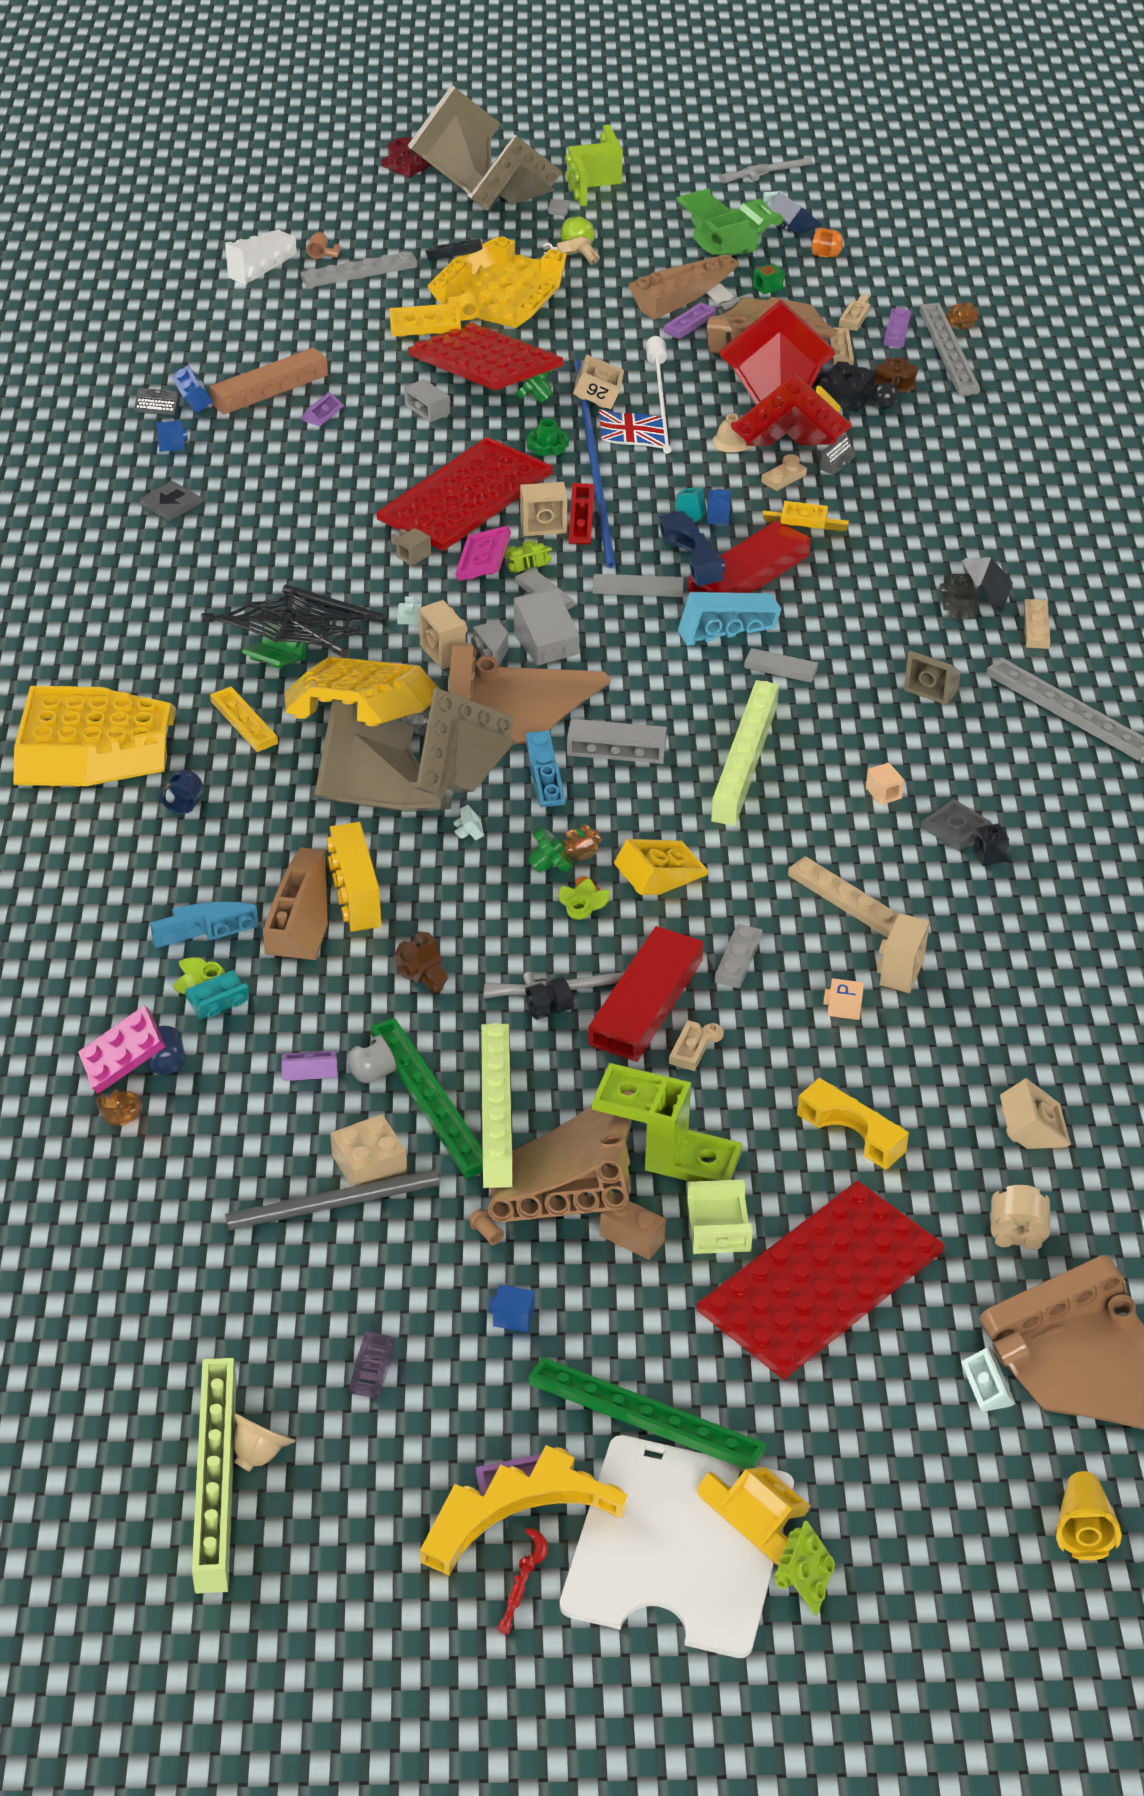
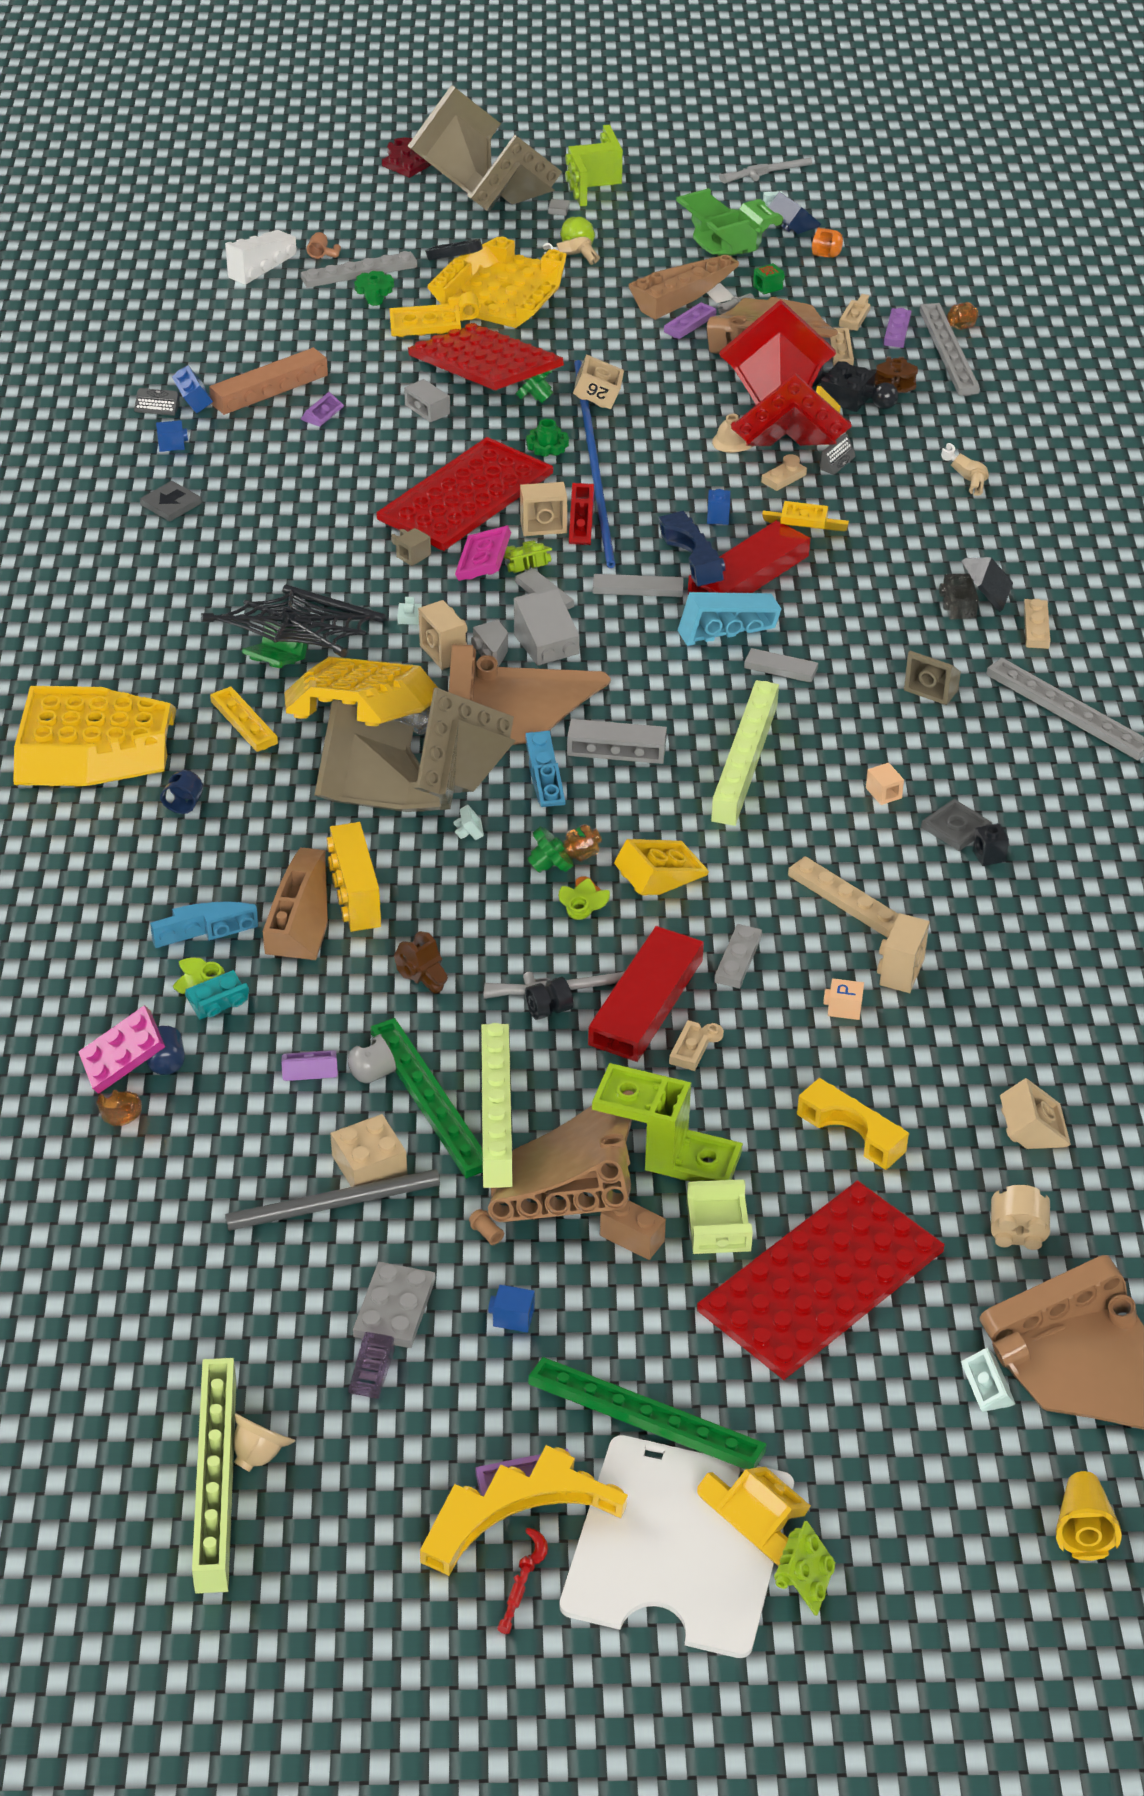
(374, 286): none -> green plant
(395, 1303): none -> light grey plate
(640, 428): flag -> none
(692, 502): teal brick -> none
(969, 469): none -> tan arm

